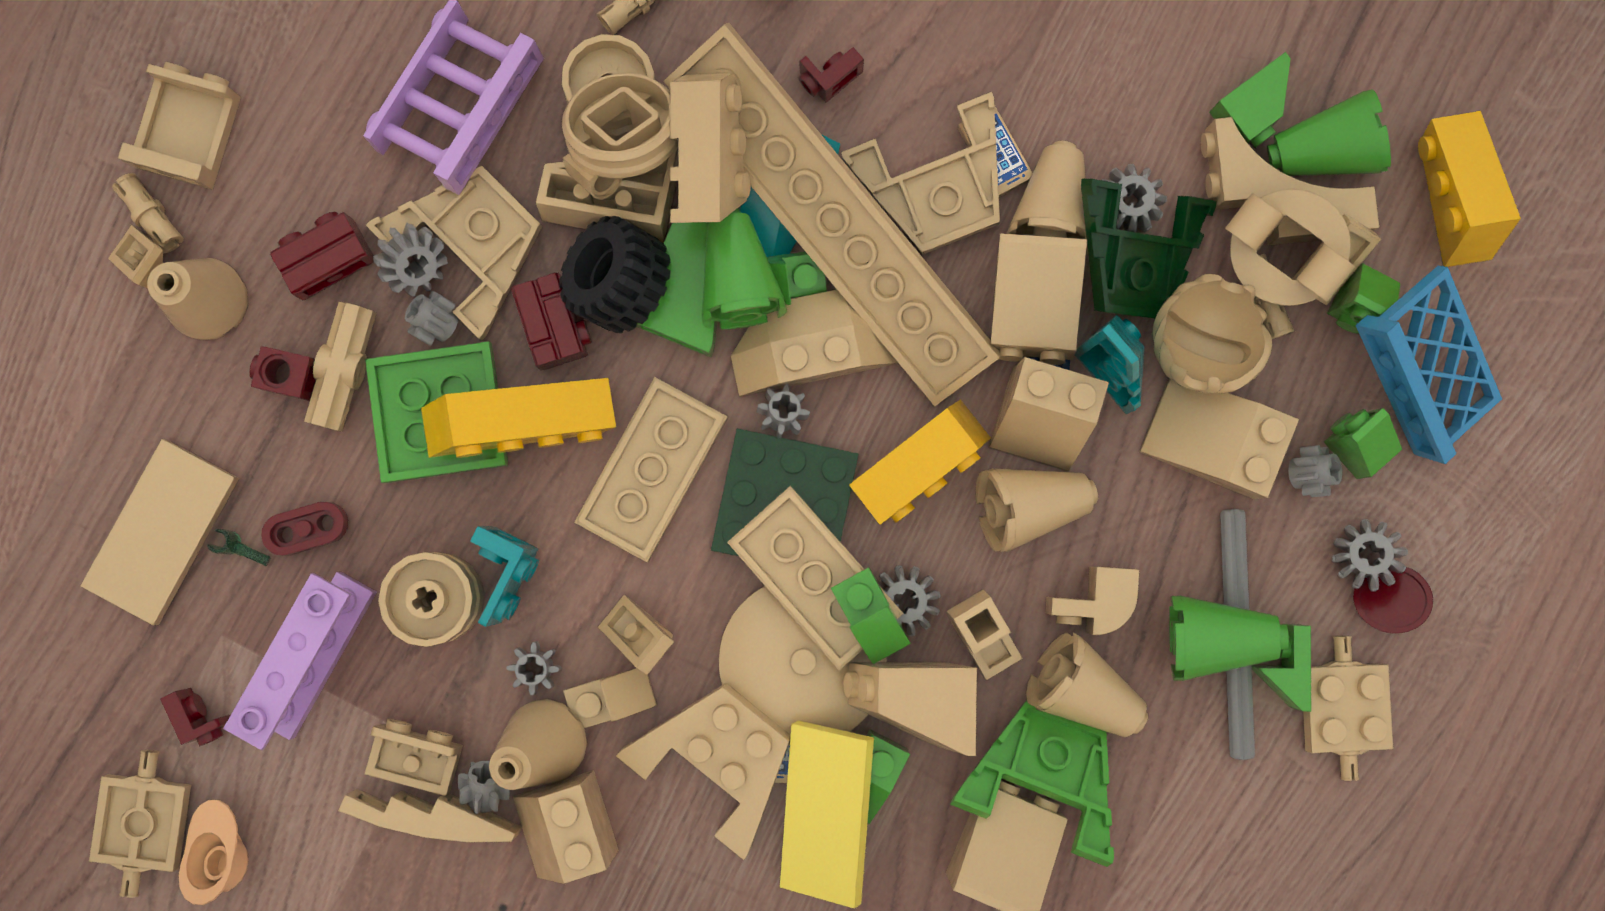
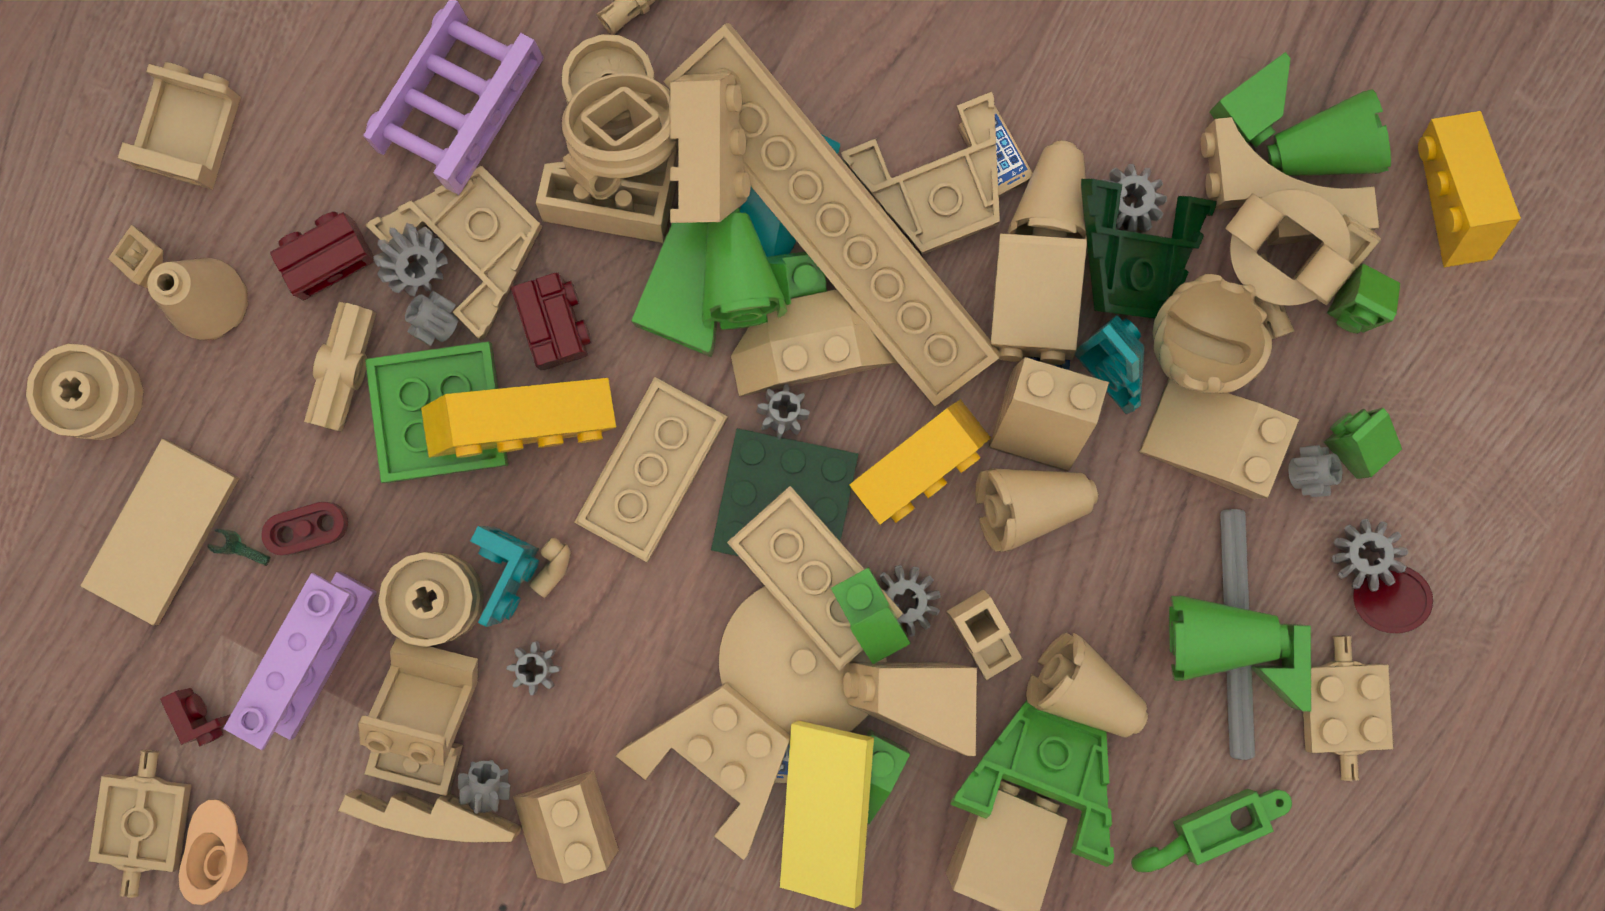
(84, 392): none -> tan wheel
(147, 212): tan pin -> none
(300, 381): dark red brick -> none
(420, 703): none -> tan panel
(538, 746): tan cone -> none
(554, 570): none -> tan arm
(610, 697): tan slope -> none
(614, 274): black tyre -> none
(636, 634): tan slope -> none
(837, 74): dark red bracket -> none
(1109, 602): tan brick -> none
(1210, 830): none -> bright green piece
(1409, 385): dark azure fence -> none

